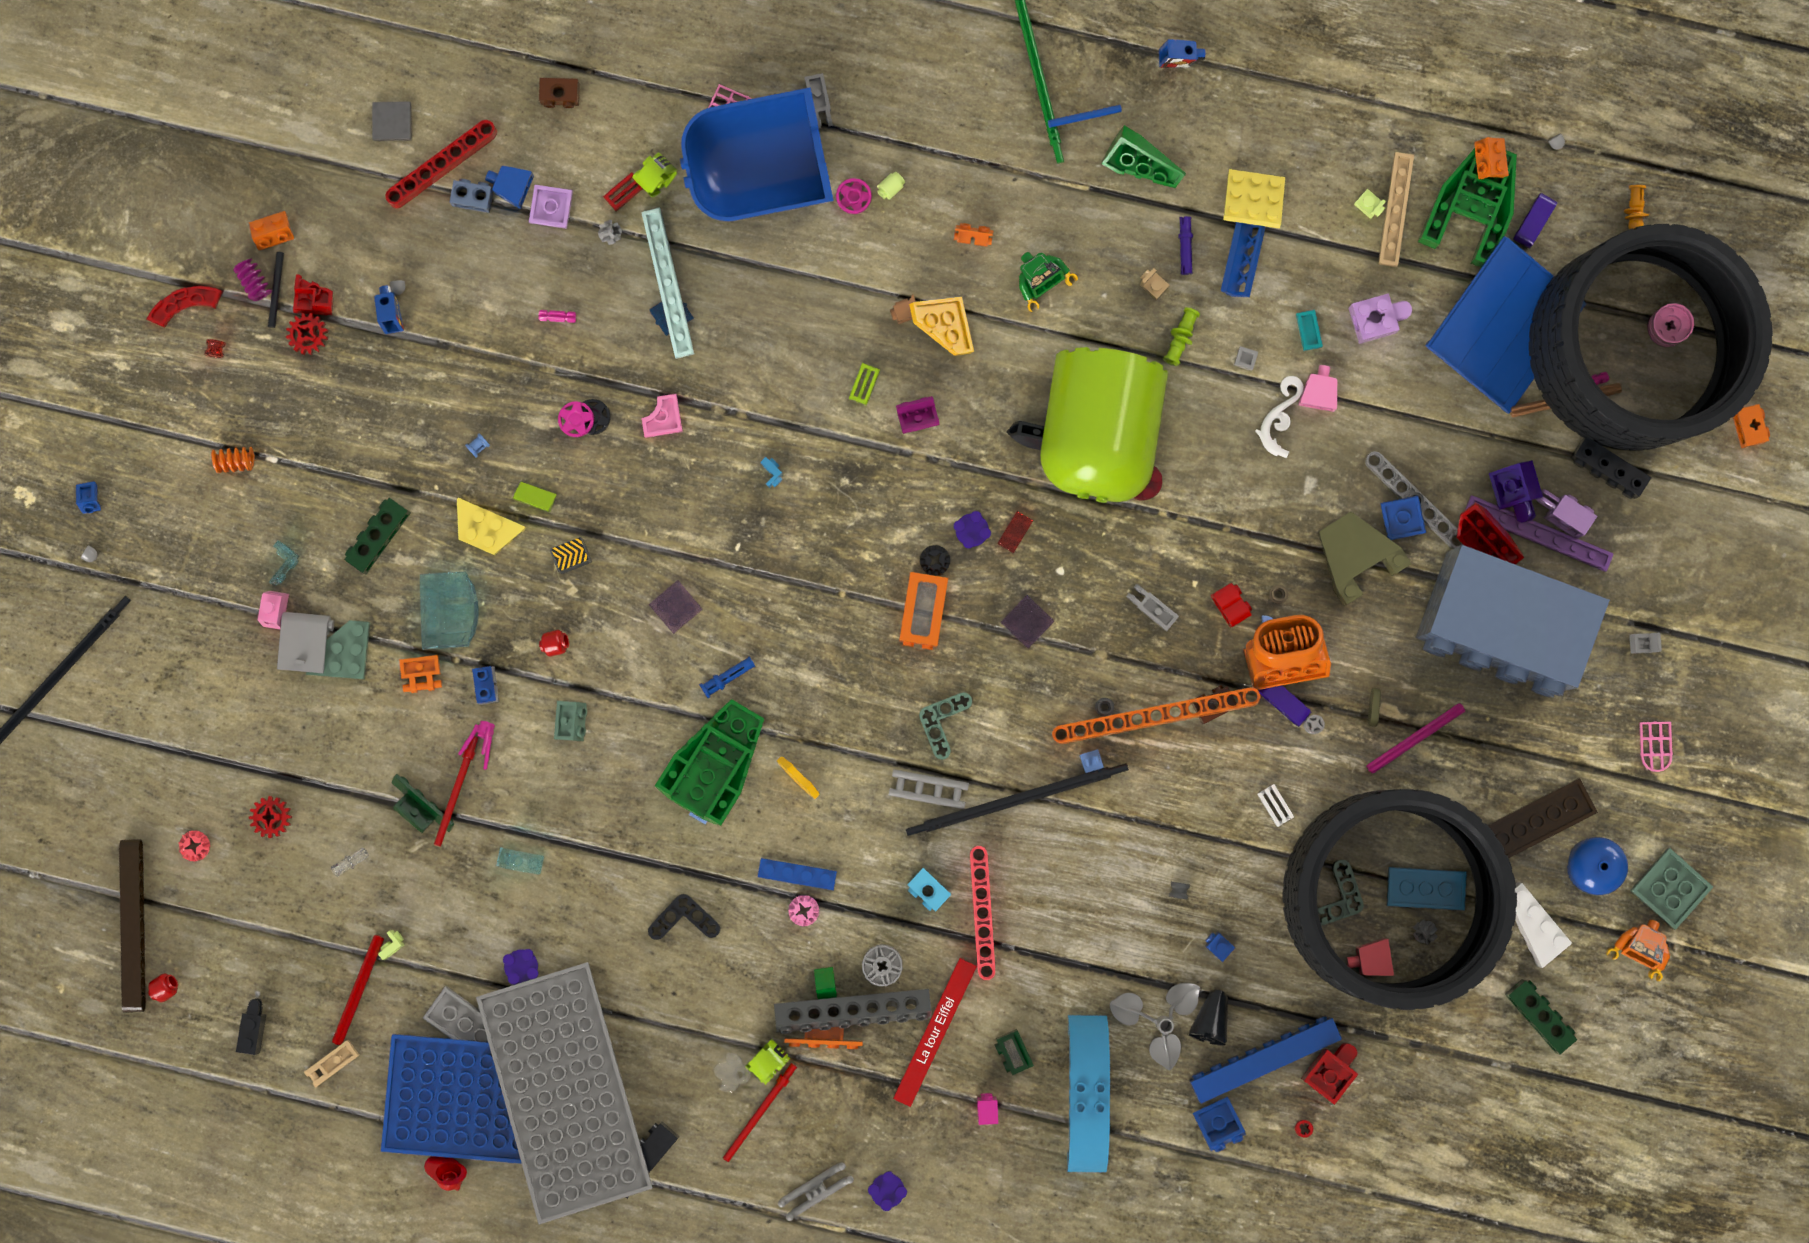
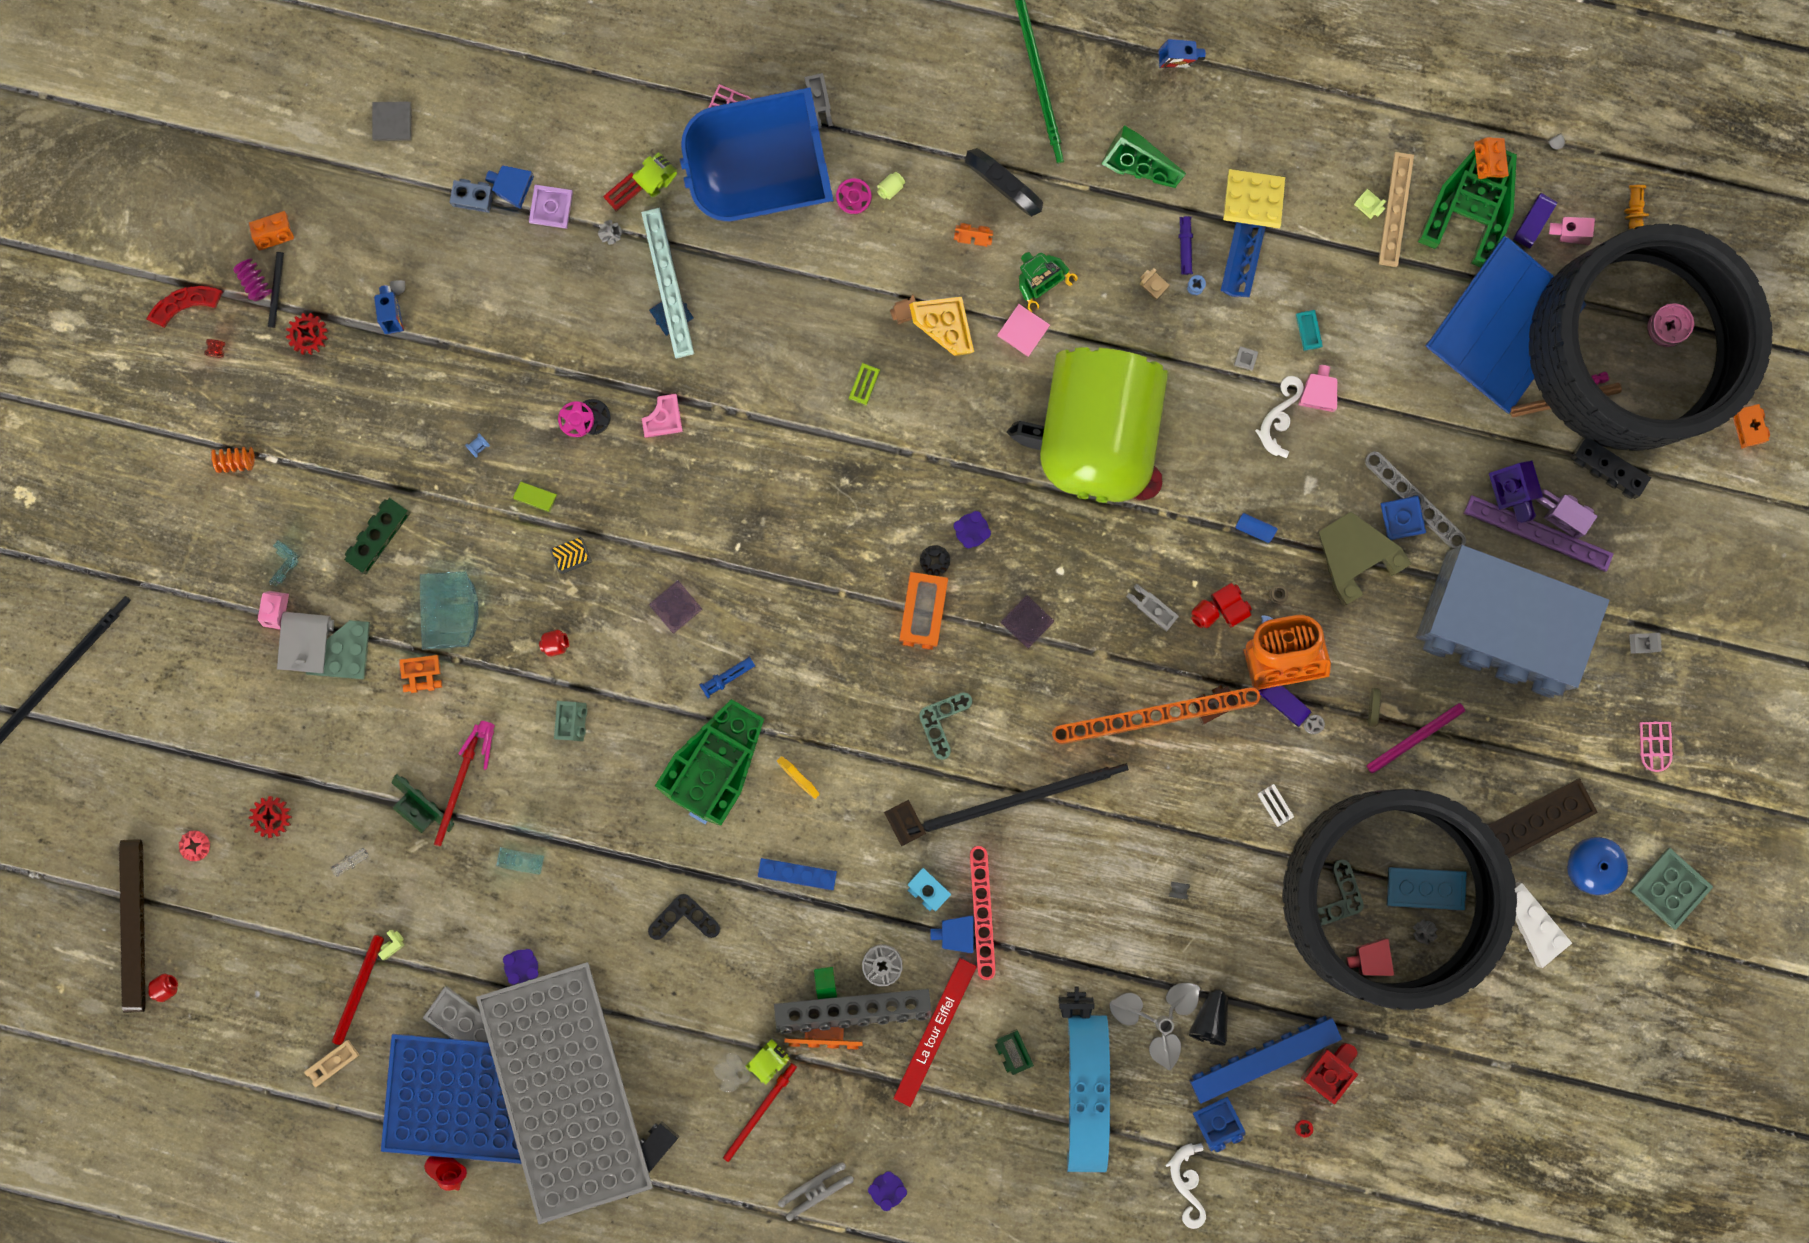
(87, 497): blue bracket -> none
(89, 554): light grey hinge -> none
(251, 1028): black hinge -> none
(312, 298): red slope -> none
(431, 164): red beam -> none
(484, 685): blue hips -> none
(485, 528): light yellow wing -> none
(550, 86): reddish brown brick -> none
(557, 316): dark pink axle -> none
(772, 467): dark azure bracket -> none
(806, 901): bright pink gear -> none
(902, 818): none -> dark brown plate
(917, 415): magenta bracket -> none
(920, 780): light grey bar -> none
(955, 934): none -> blue torso
(987, 1109): dark pink brick -> none
(1004, 181): none -> black brick
(1015, 532): clear red tile -> none
(1023, 330): none -> bright pink tile
(1076, 1000): none -> black hips
(1084, 116): blue bar -> none
(1091, 761): medium blue tile -> none
(1104, 701): dark grey plate -> none
(1181, 336): lime piece -> none
(1184, 1187): none -> white plant
(1196, 279): none -> medium blue bush
(1205, 614): none -> red head
(1219, 946): blue bracket -> none
(1256, 528): none -> blue slope
(1378, 317): lavender brick -> none
(1485, 534): red wedge -> none
(1518, 996): dark green brick -> none
(1582, 230): none -> bright pink torso
(1644, 946): orange torso -> none

